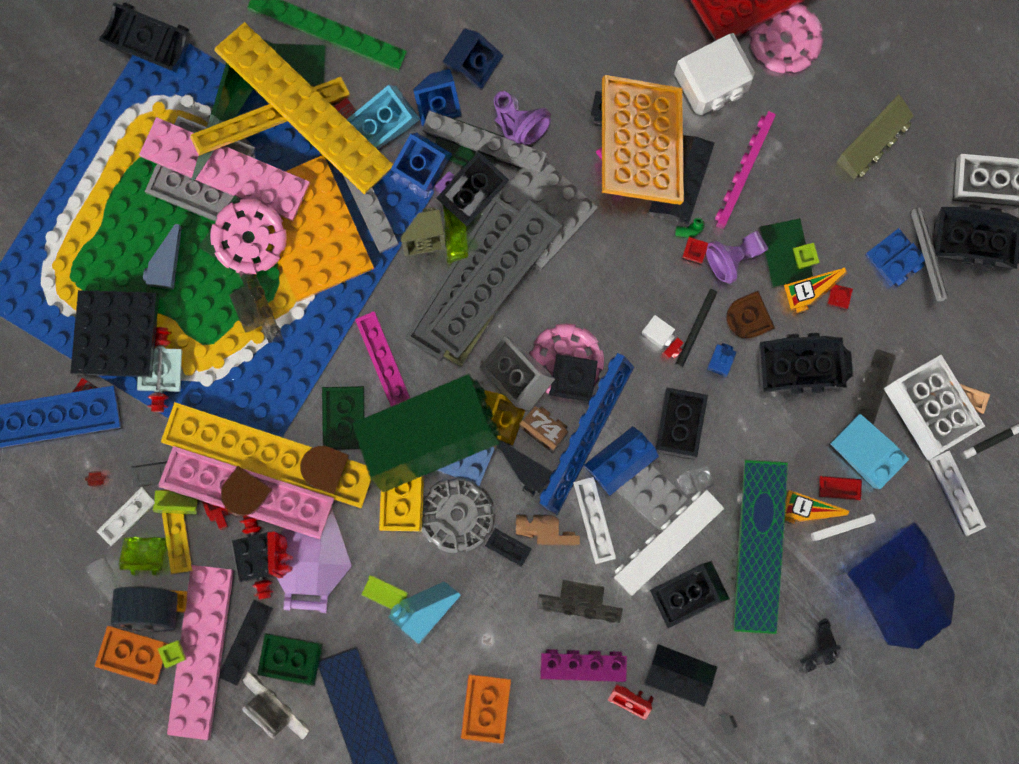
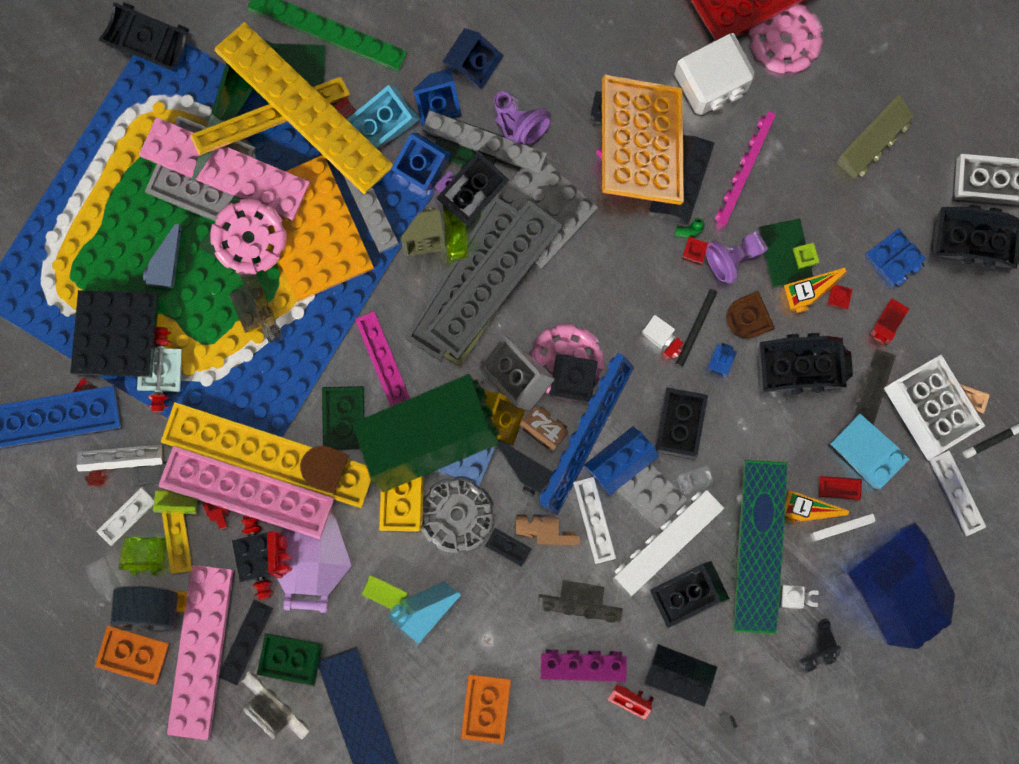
(120, 457): none -> white plate
(172, 654): lime plate -> none
(243, 493): reddish brown tile -> none
(795, 597): none -> white brick
(889, 321): none -> red bracket
(929, 254): light grey axle -> none

